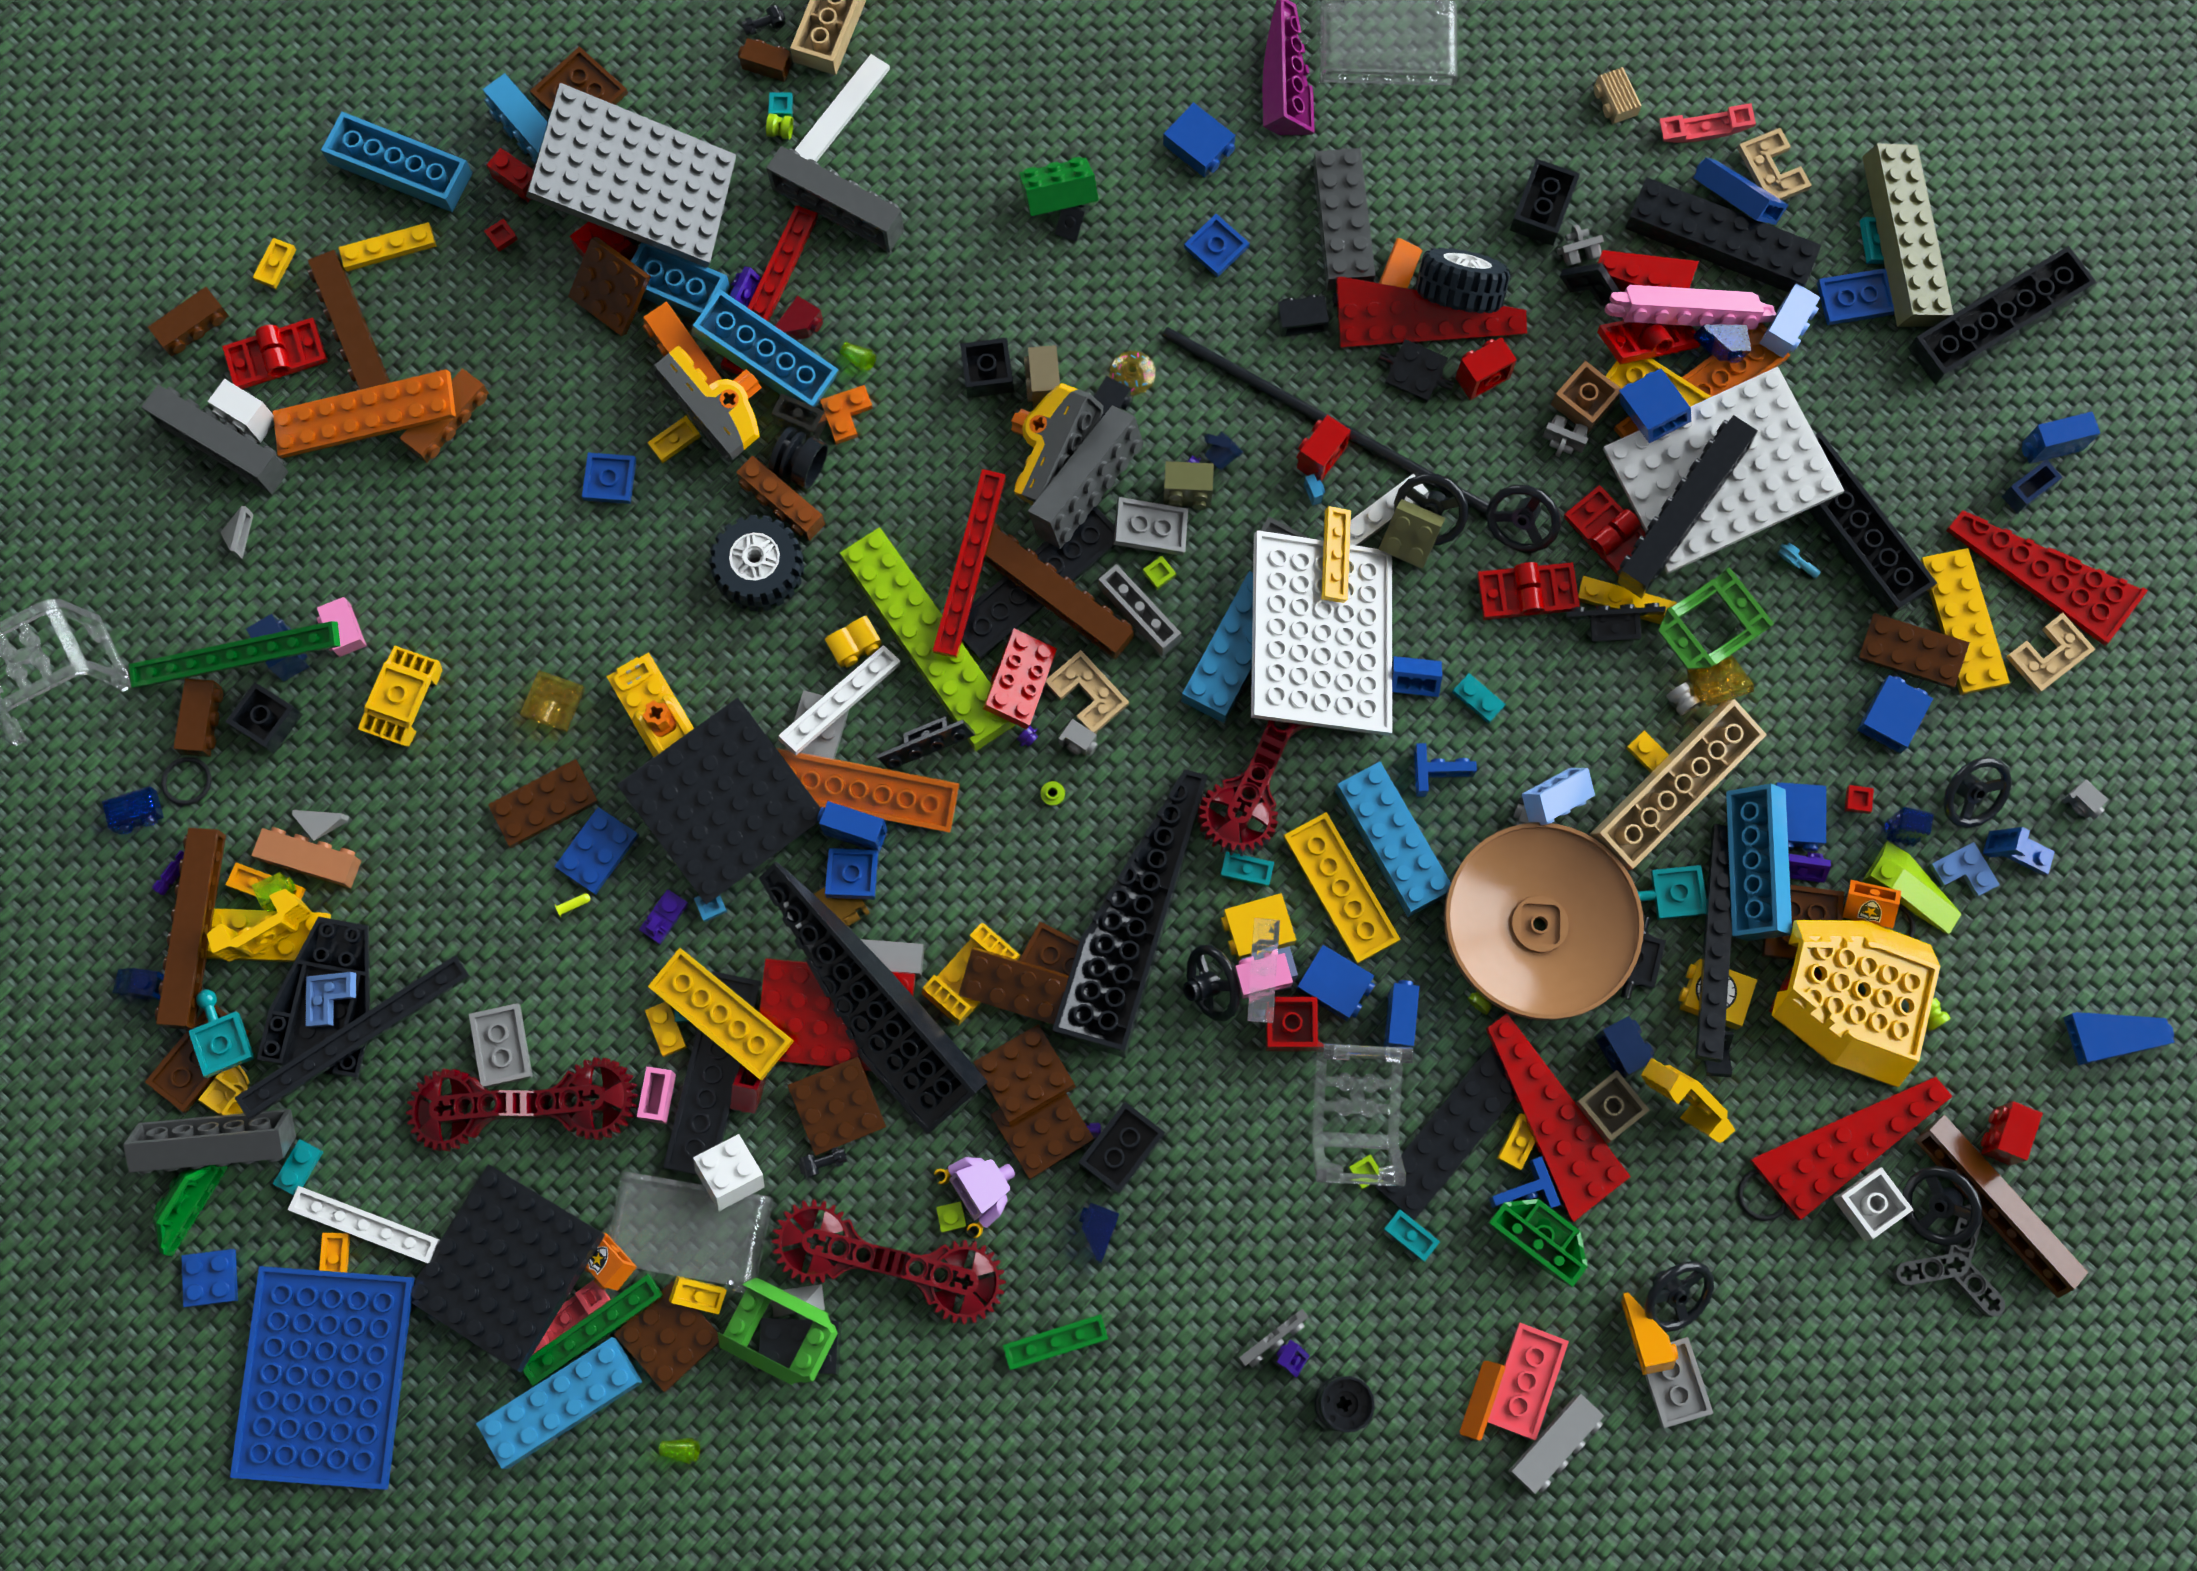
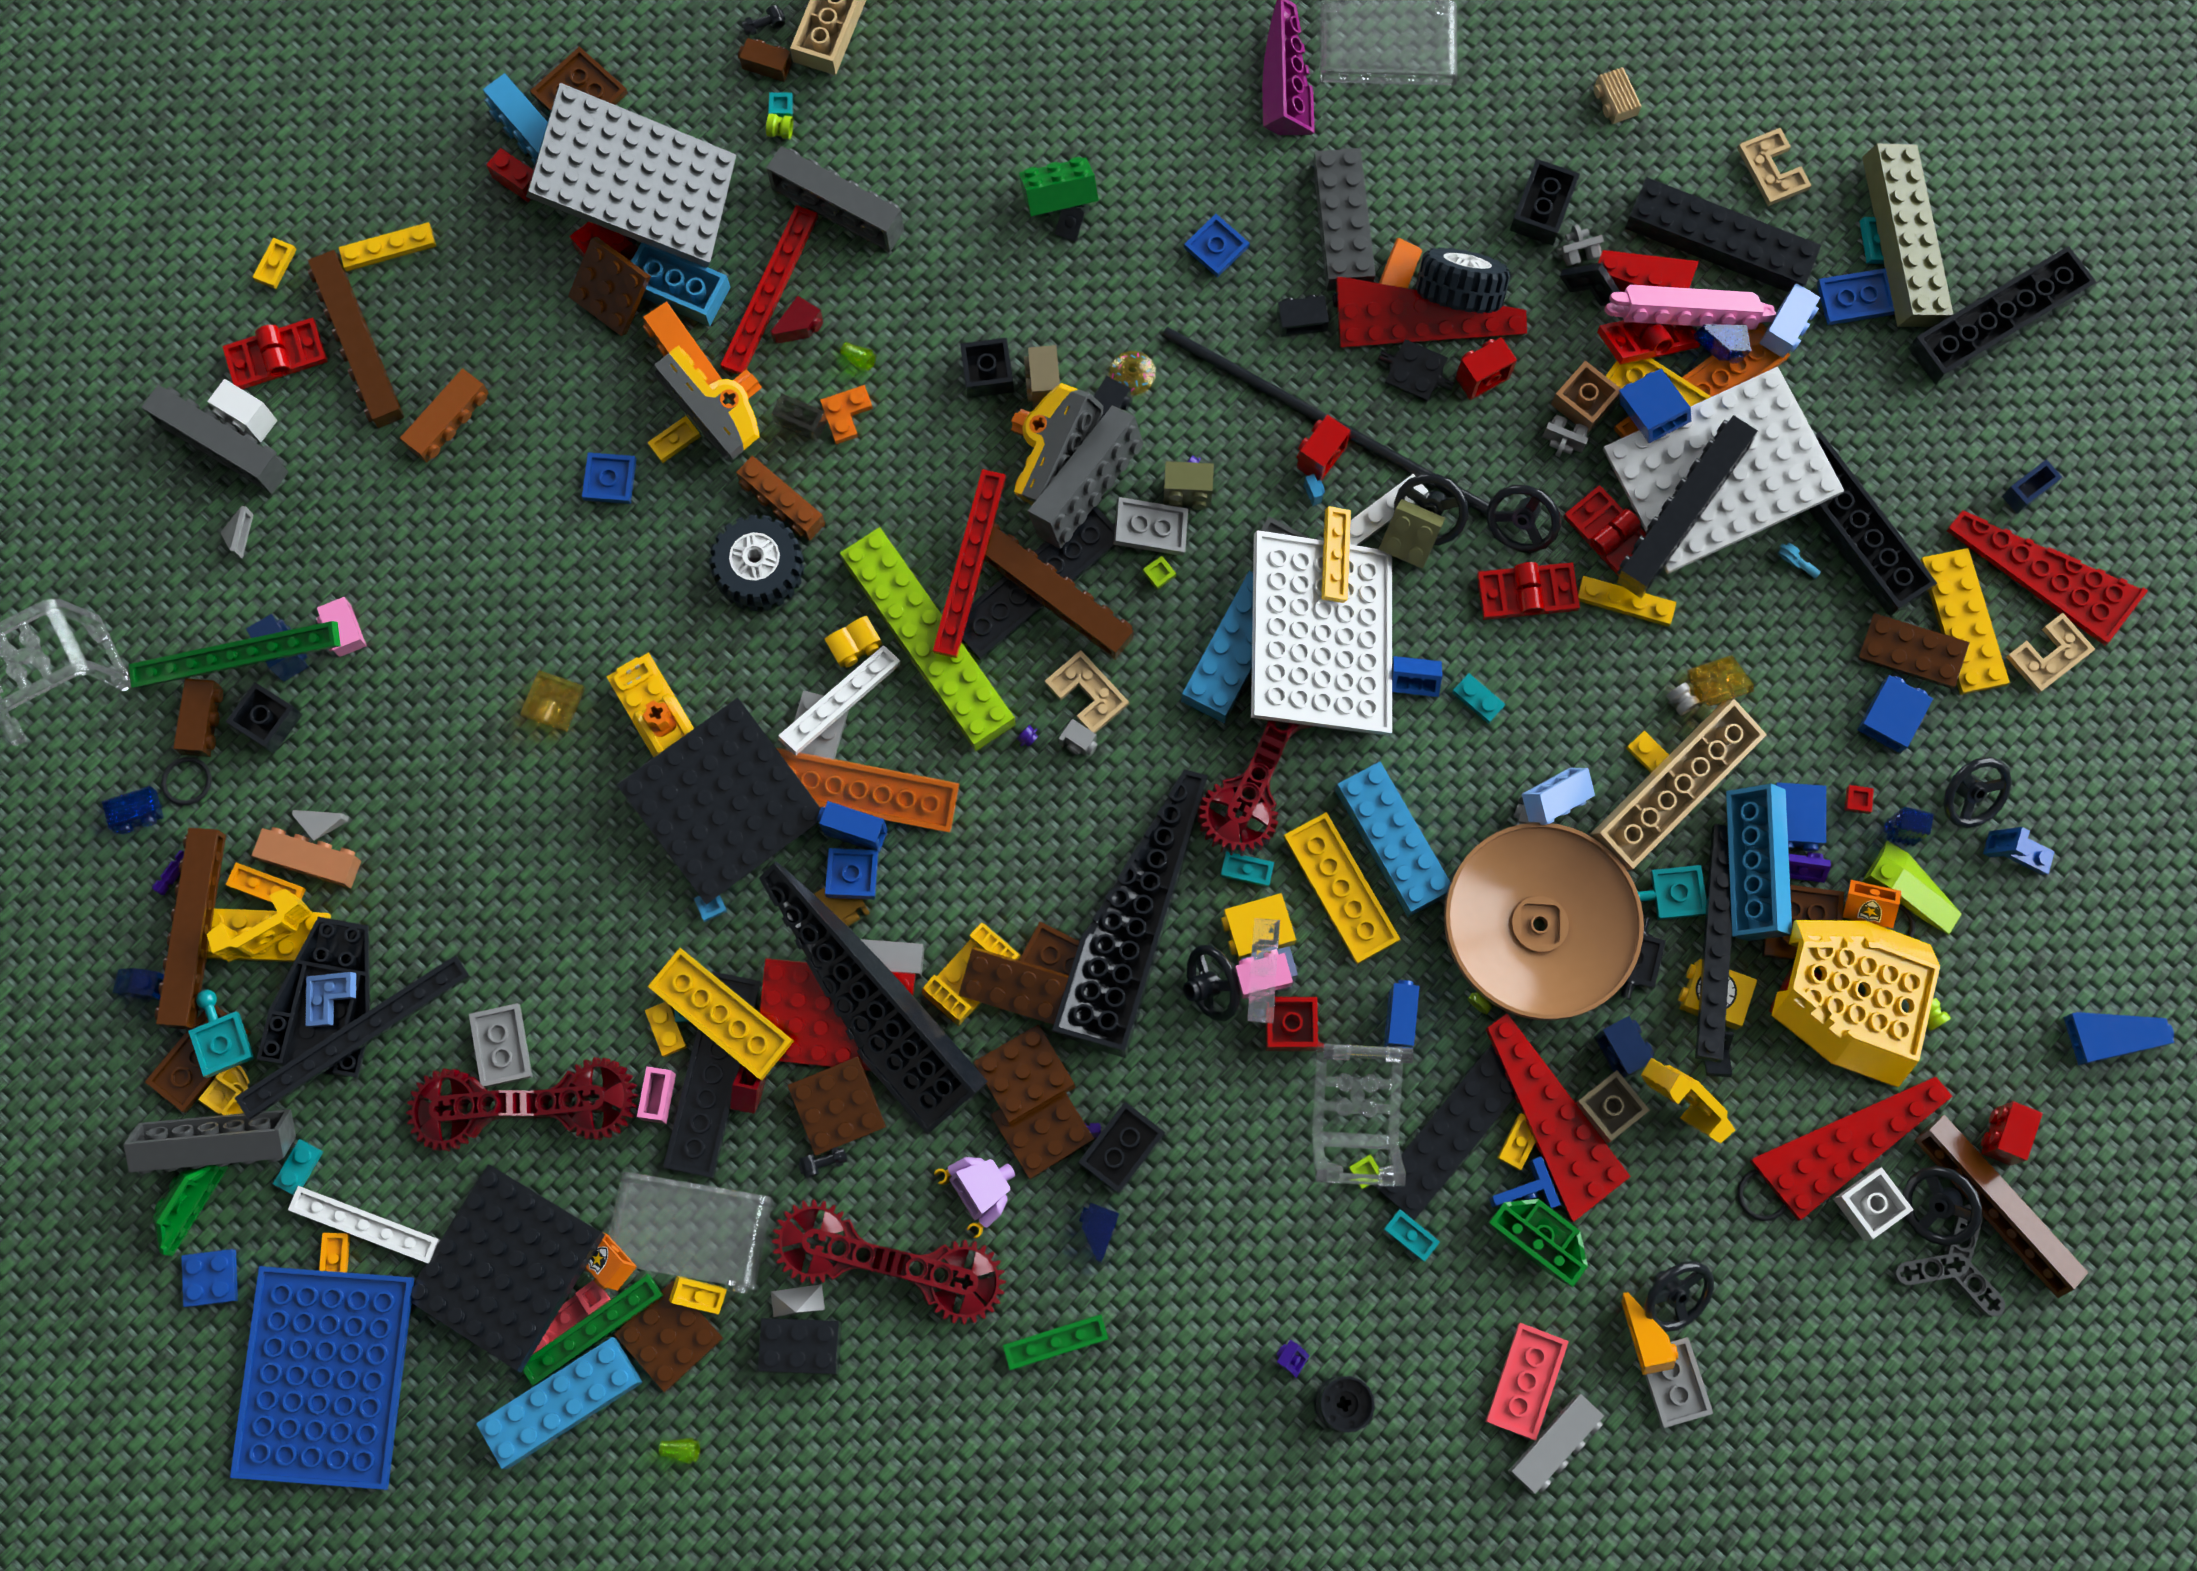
(188, 321): reddish brown brick -> none
(269, 886): clear neon green brick -> none
(364, 413): orange plate -> none
(397, 161): dark azure brick -> none
(399, 695): yellow plate -> none
(501, 235): red plate -> none
(543, 803): reddish brown plate -> none
(572, 904): neon yellow piece -> none
(596, 850): blue plate -> none
(663, 916): dark purple hinge -> none
(728, 1172): white brick -> none
(745, 285): dark purple hinge -> none
(747, 1317): bright green wedge -> none
(763, 350): dark azure brick -> none
(798, 457): black wheel -> none
(842, 108): white tile -> none
(926, 740): black bracket -> none
(951, 1217): lime plate -> none
(1019, 678): plate -> none
(1056, 800): lime plate -> none
(1139, 610): light grey brick -> none
(1199, 140): blue brick -> none
(1222, 450): dark blue piece -> none
(1274, 1339): light grey wing -> none
(1336, 983): blue brick -> none
(1438, 768): blue bracket -> none
(1482, 1400): orange slope -> none
(1615, 624): black bracket -> none
(1707, 127): coral slope -> none
(1738, 601): bright green wedge -> none
(1740, 191): blue slope -> none
(1969, 864): medium blue plate -> none
(2060, 437): blue brick -> none
(2086, 800): light grey brick -> none

